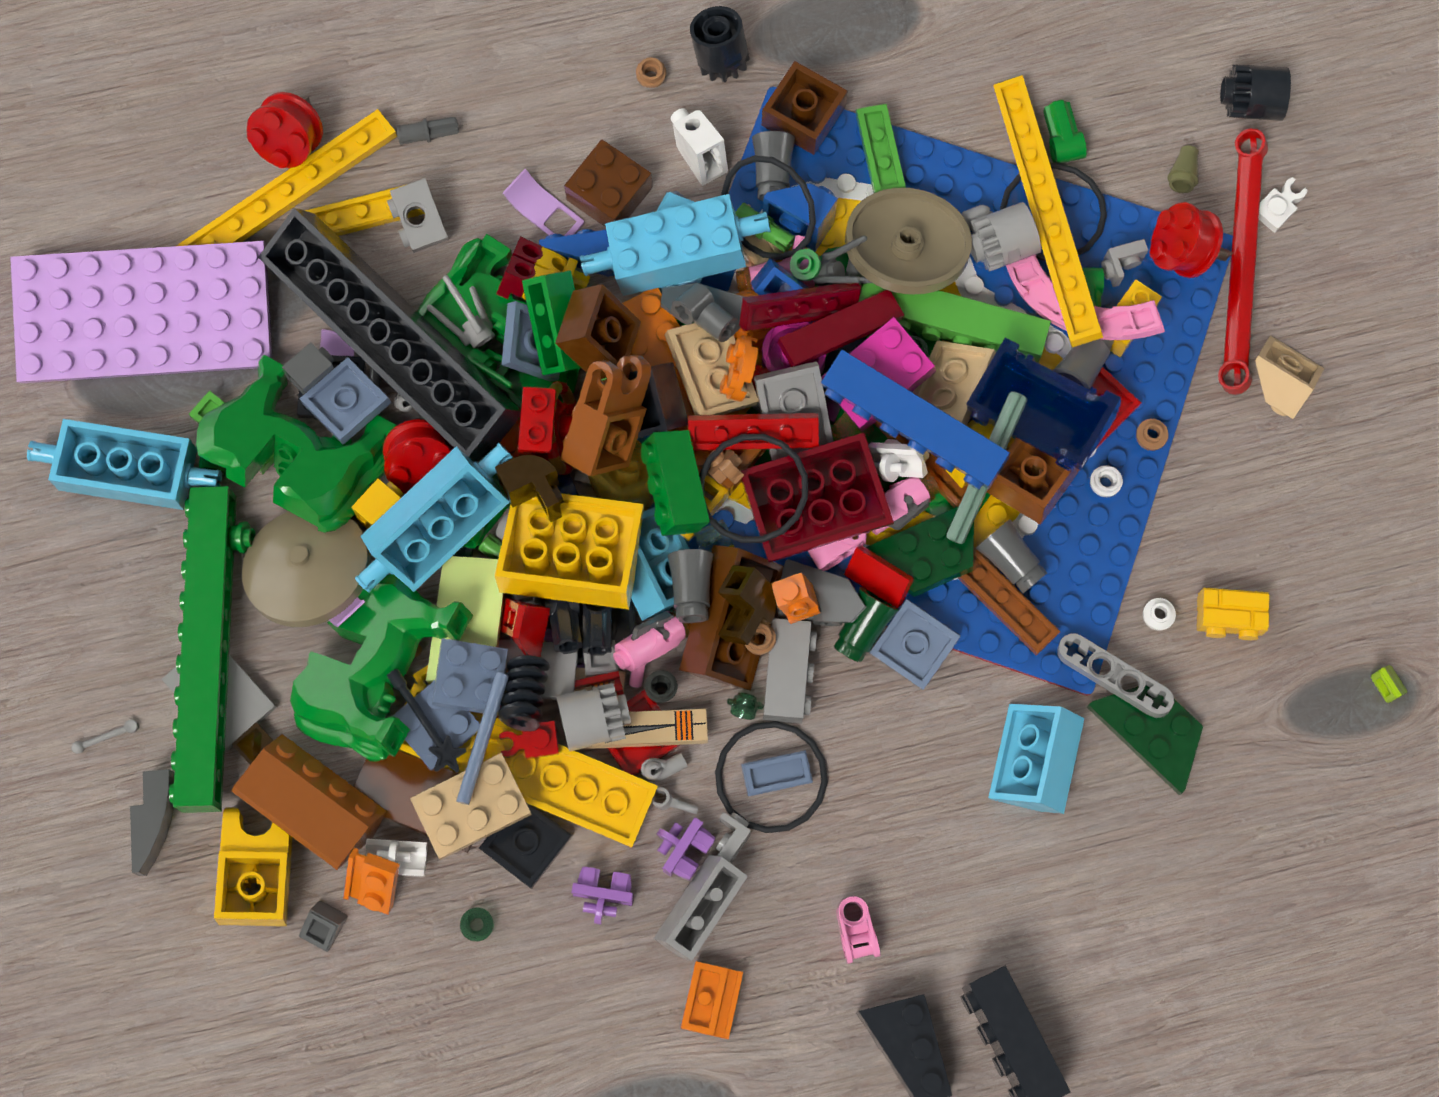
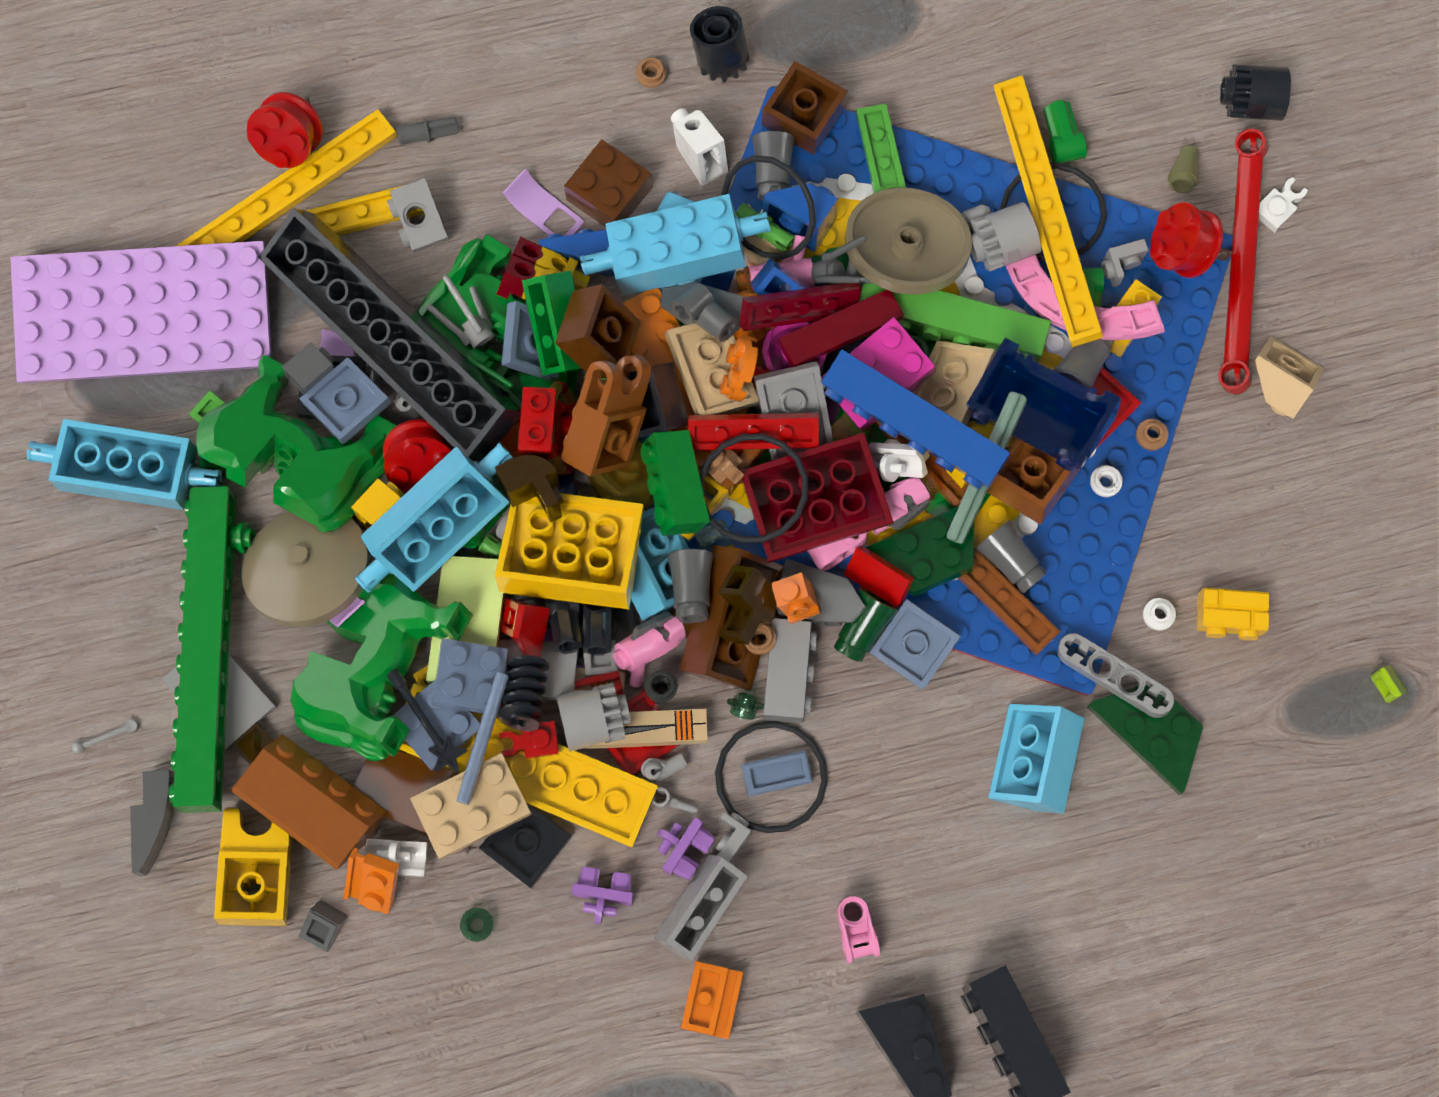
(813, 268): green plate -> none

